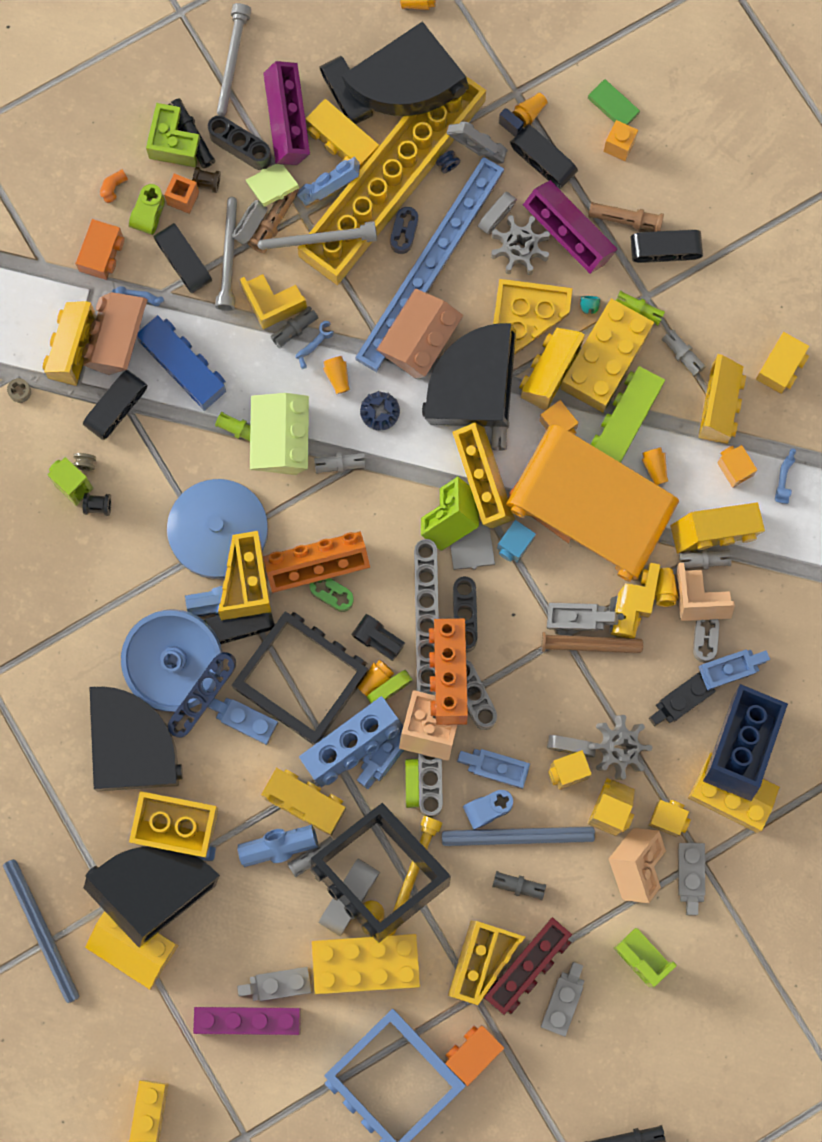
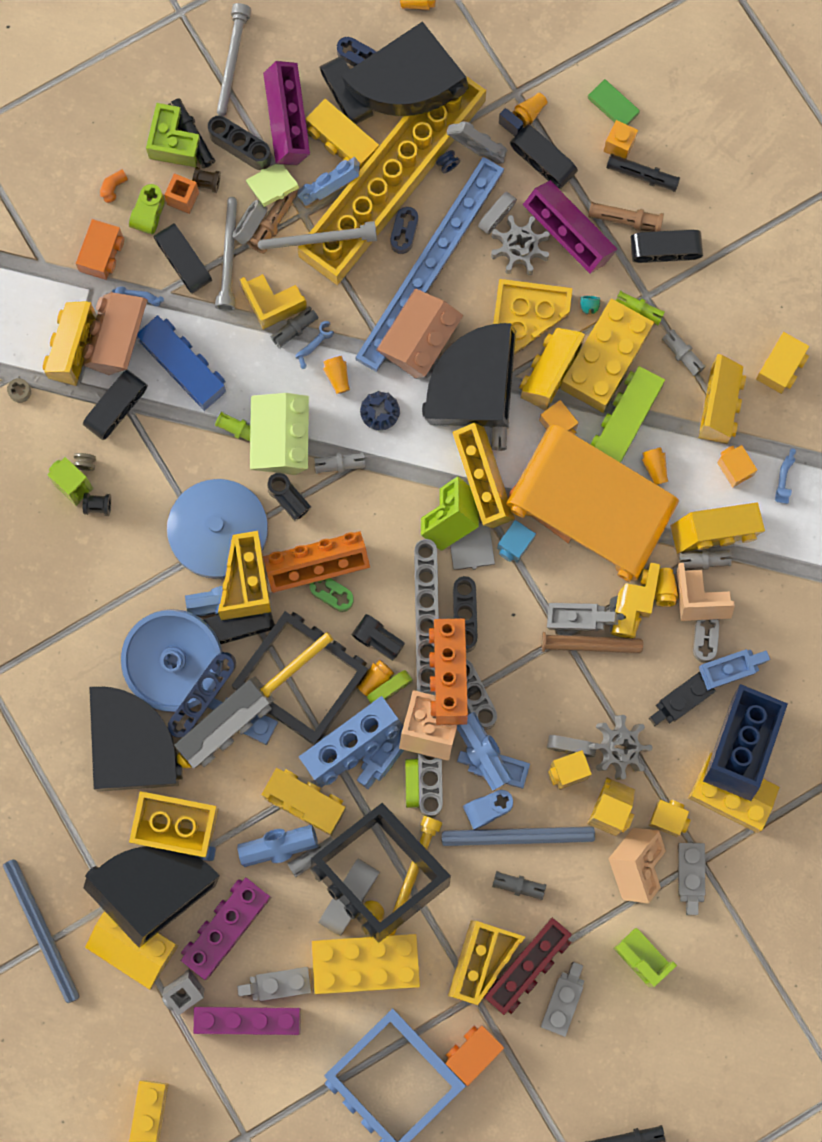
(181, 1002): none -> light grey brick
(225, 929): none -> magenta brick
(236, 713): none -> piece
(288, 498): none -> black piece
(357, 47): none -> dark blue beam
(484, 752): none -> medium blue piece
(642, 172): none -> black pin

